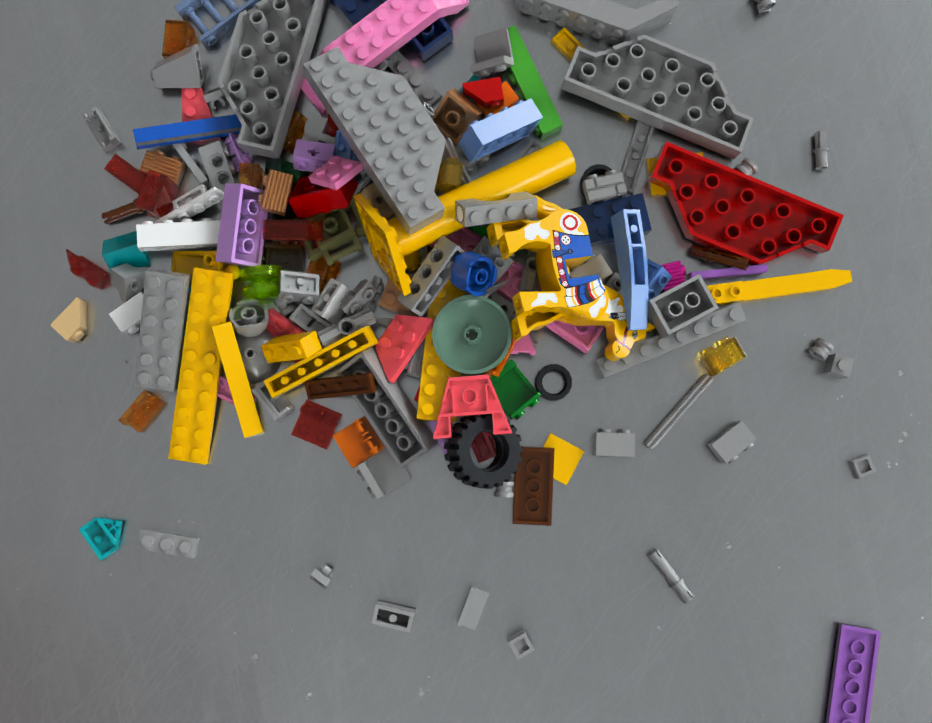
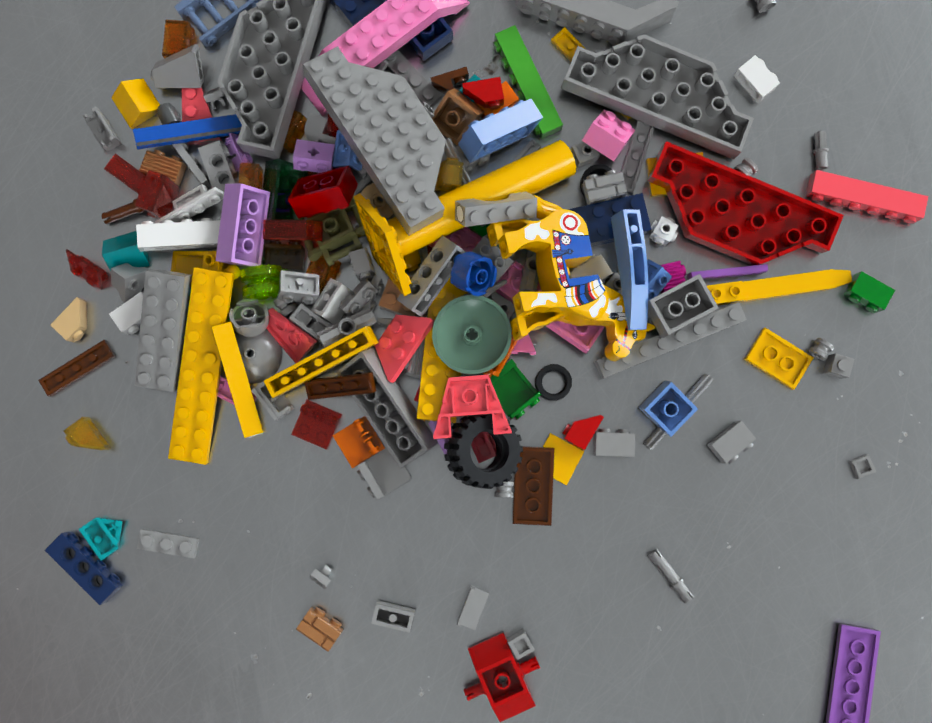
(73, 566): none -> dark blue brick
(77, 368): none -> reddish brown tile
(86, 435): none -> clear yellow slope
(135, 101): none -> yellow slope
(142, 411): clear orange bracket -> none
(168, 114): none -> dark grey brick
(276, 192): medium nougat brick -> none
(291, 347): yellow brick -> none
(320, 628): none -> medium nougat brick
(335, 172): bright pink plate -> none
(362, 264): none -> light grey brick
(445, 81): none -> reddish brown slope
(492, 53): light grey bracket -> none
(495, 659): none -> red slope
(581, 157): none -> light grey brick
(582, 431): none -> red slope
(608, 134): none -> bright pink brick
(659, 235): none -> white brick
(668, 408): none -> medium blue slope
(711, 254): reddish brown pin -> none
(723, 356): clear yellow brick -> none
(756, 78): none -> white brick
(778, 358): none -> yellow tile
(866, 196): none -> coral brick
(869, 292): none -> green brick

